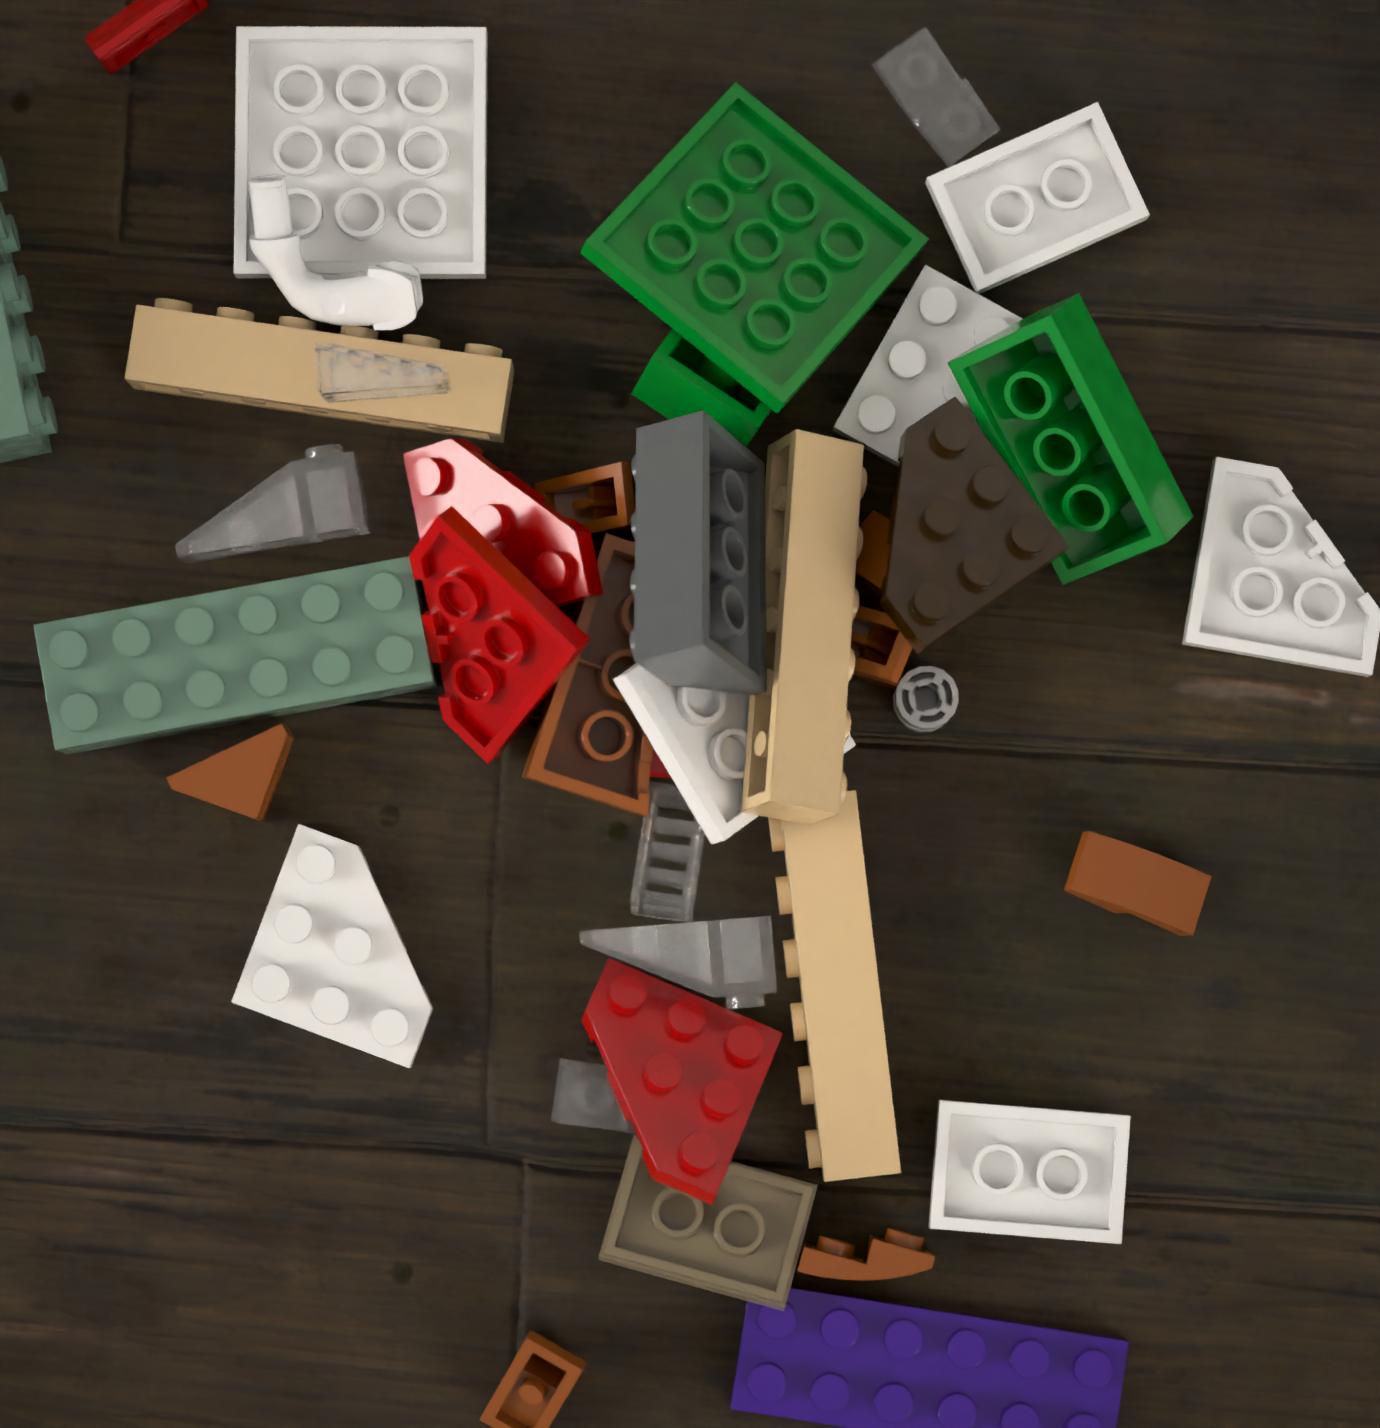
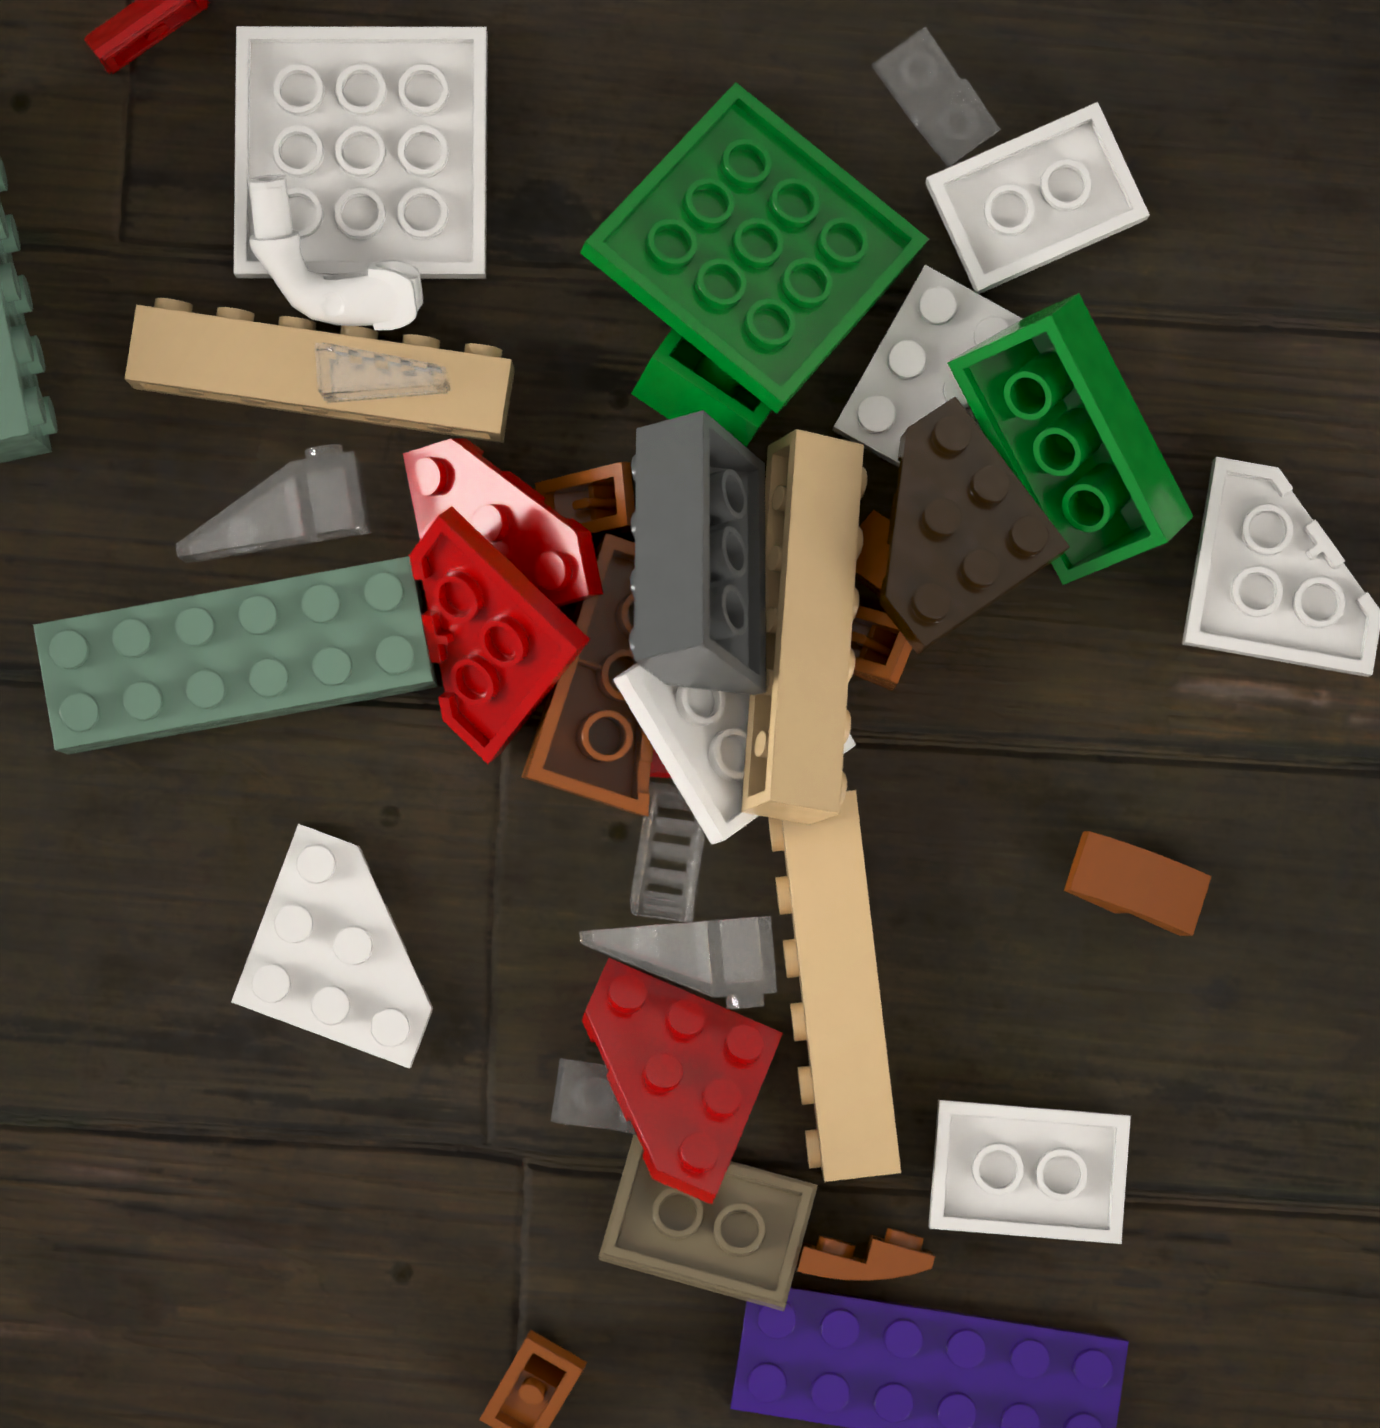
(240, 776): dark orange slope -> none
(919, 707): light grey wheel -> none

